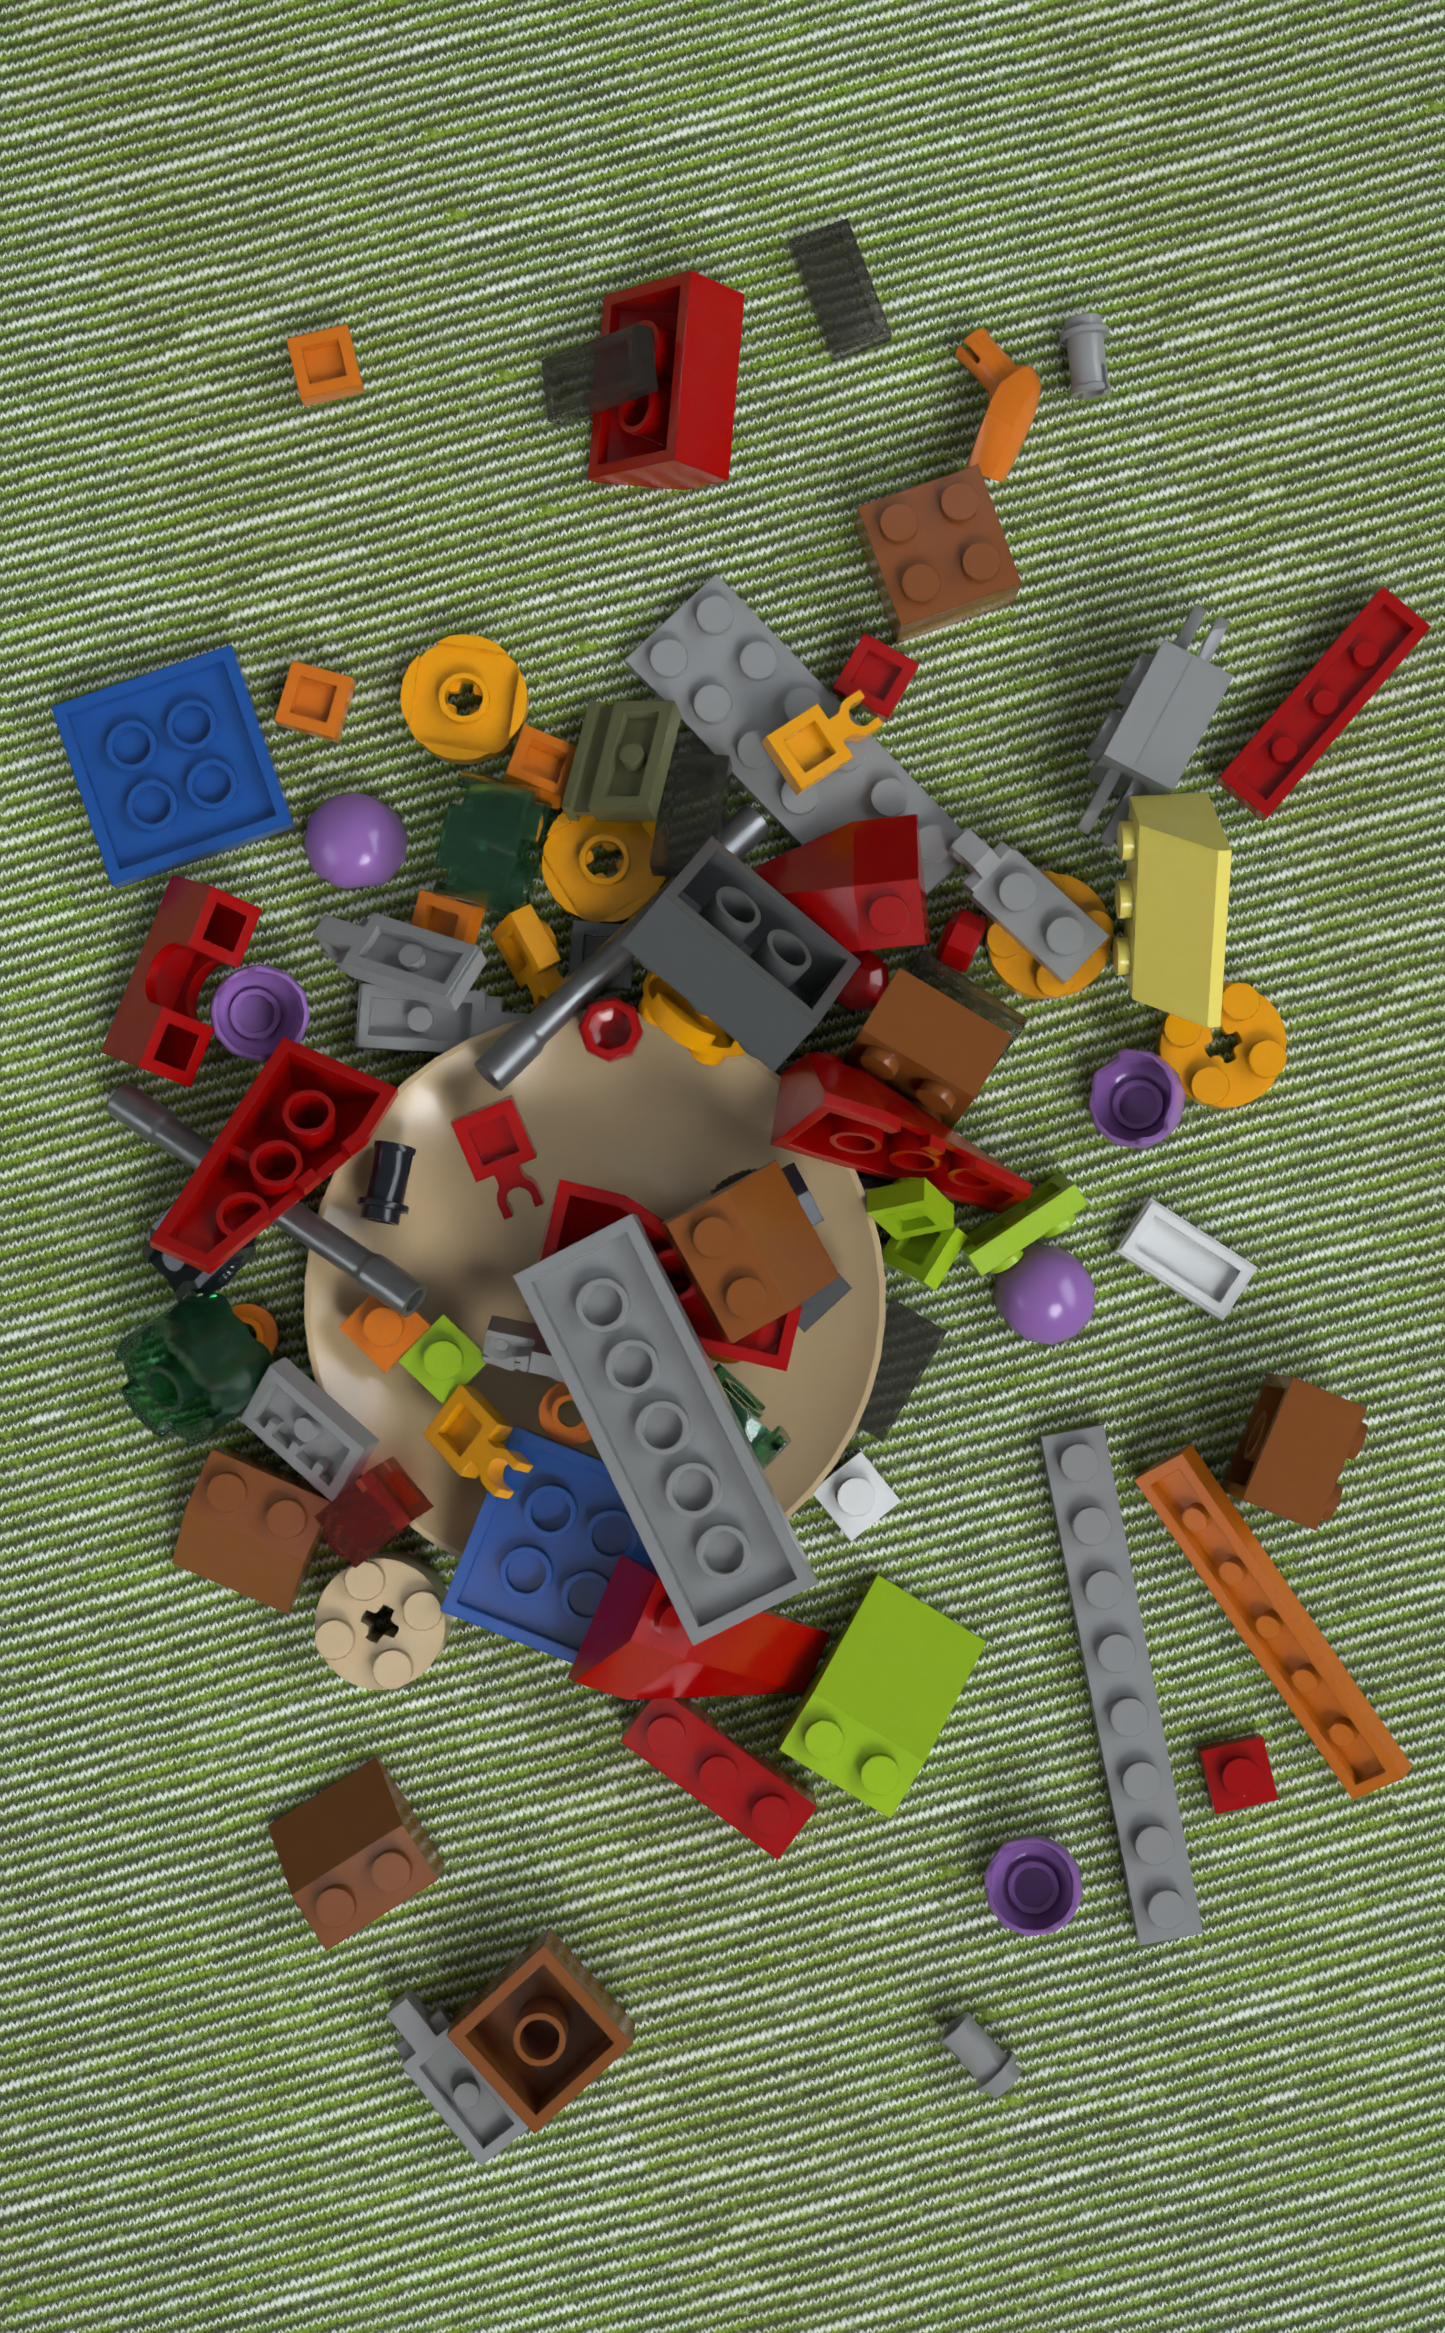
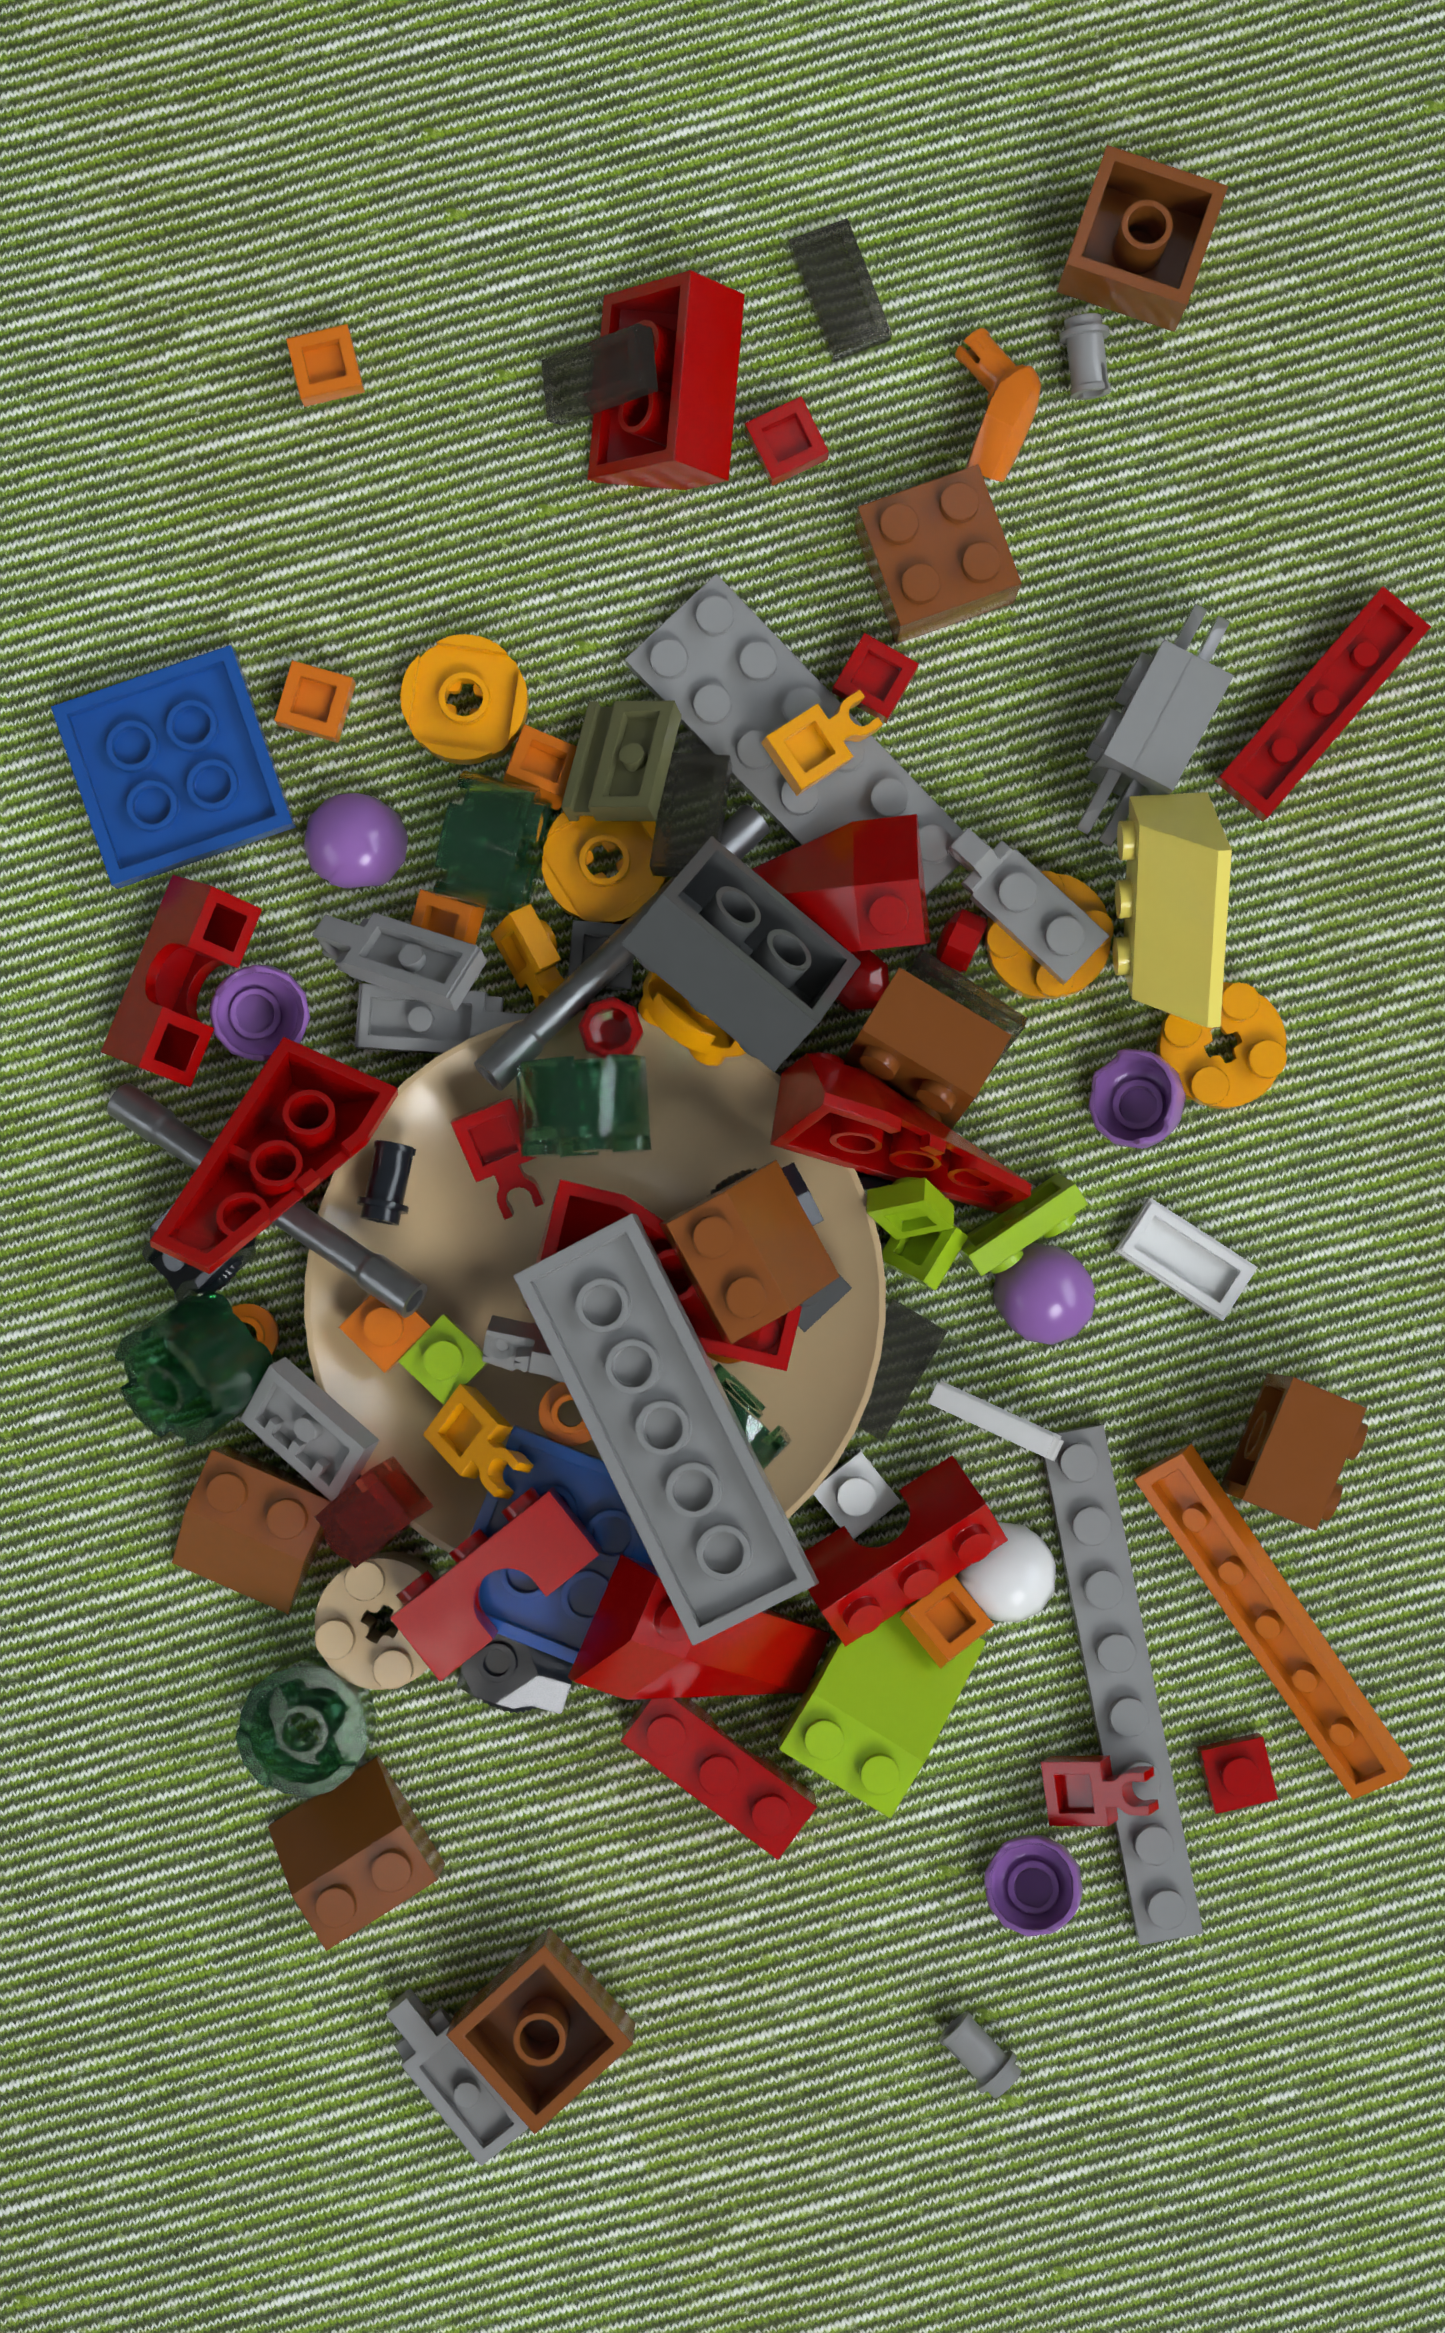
(297, 1761): none -> clear green brick
(445, 1614): none -> red arch
(516, 1677): none -> black hand
(583, 1106): none -> clear green brick
(786, 441): none -> red plate
(943, 1536): none -> red arch
(946, 1621): none -> orange plate
(996, 1420): none -> white tile
(1012, 1578): none -> white hair
(1087, 1794): none -> plate
(1142, 238): none -> dark orange brick

